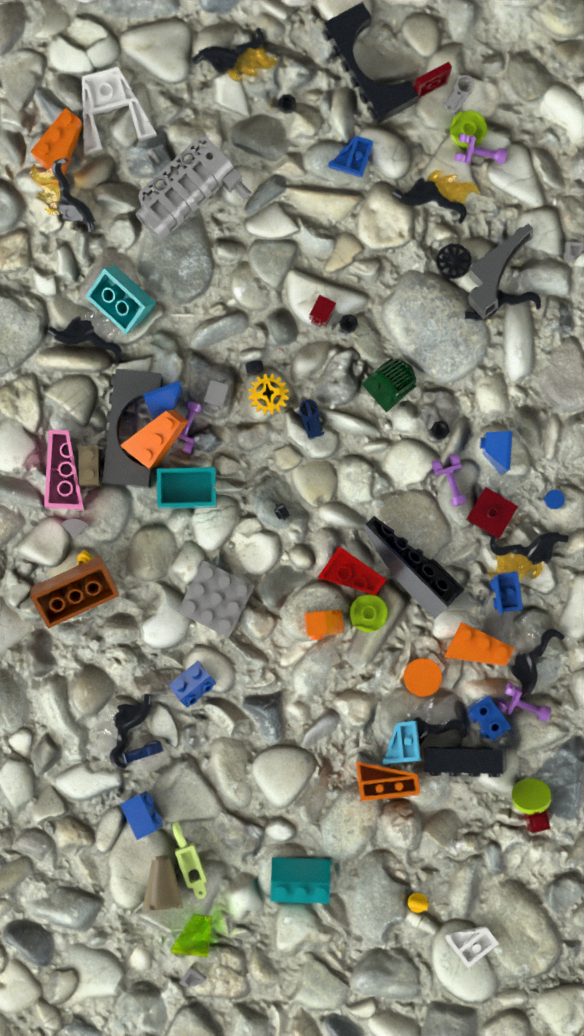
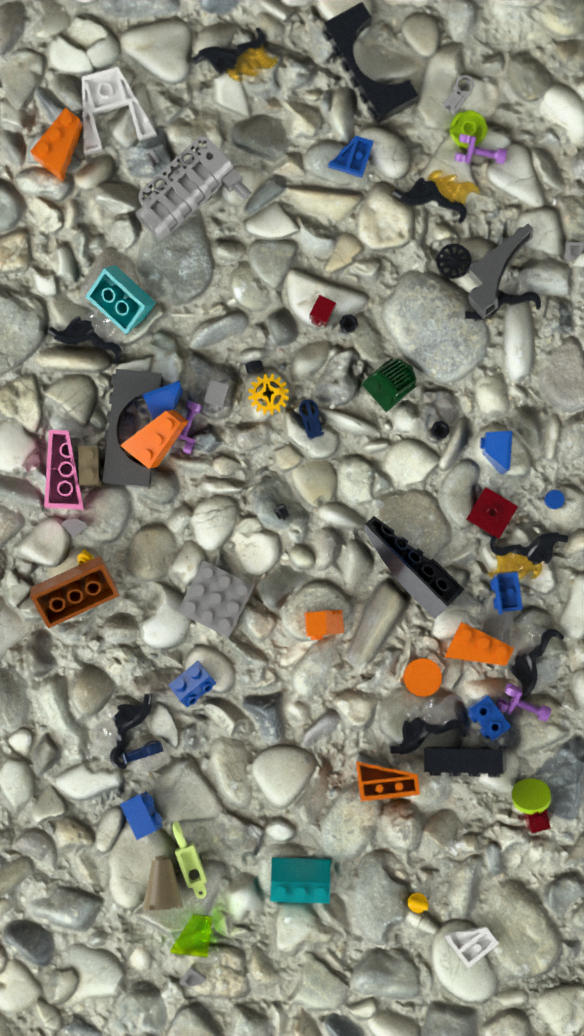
(57, 193): piece -> none
(186, 488): teal piece -> none
(287, 103): black tile -> none
(351, 572): red wing -> none
(368, 613): lime tile -> none
(403, 744): medium azure wing -> none
(433, 80): dark red plate -> none
(457, 499): medium lavender bar -> none

